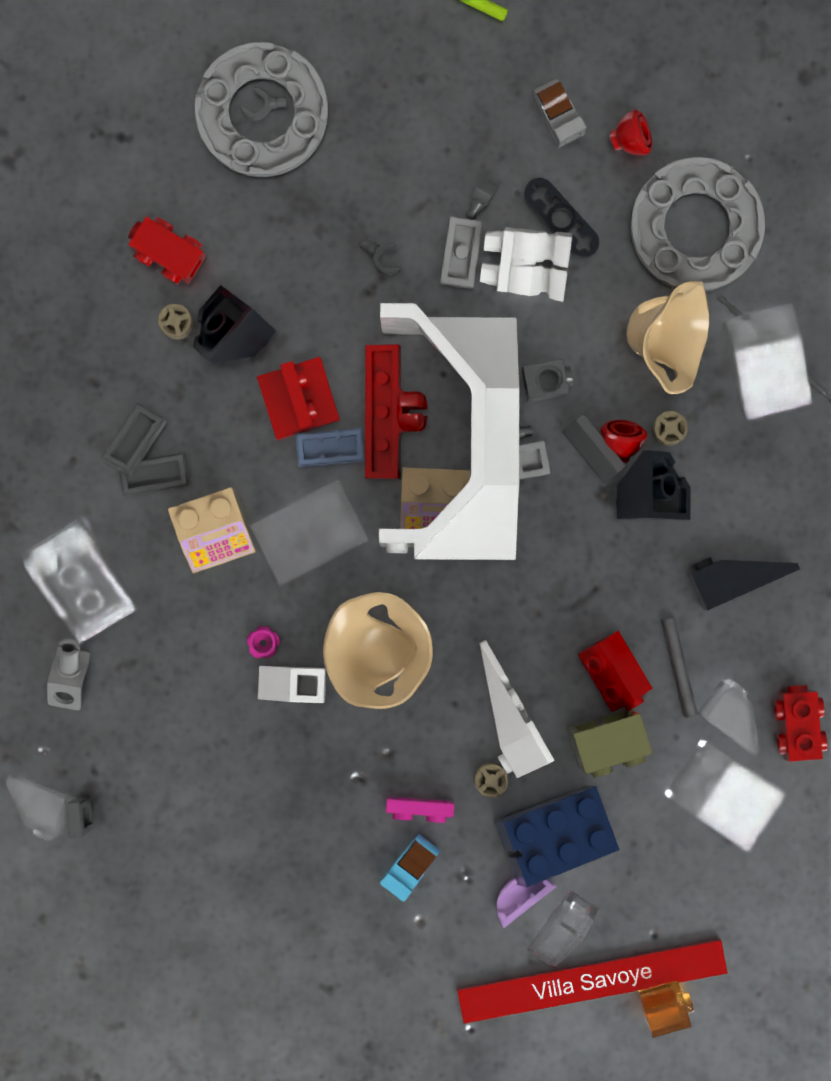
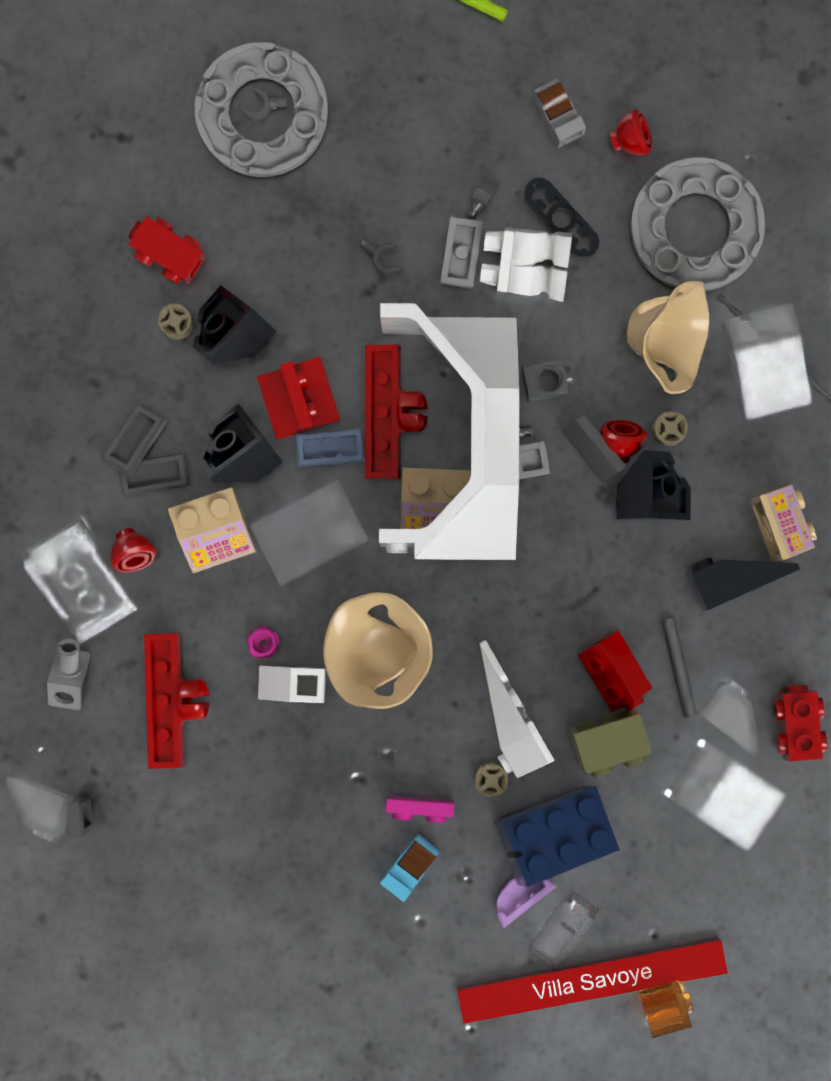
(131, 551): none -> red brick
(168, 700): none -> red plate
(237, 450): none -> black slope
(783, 523): none -> tan slope

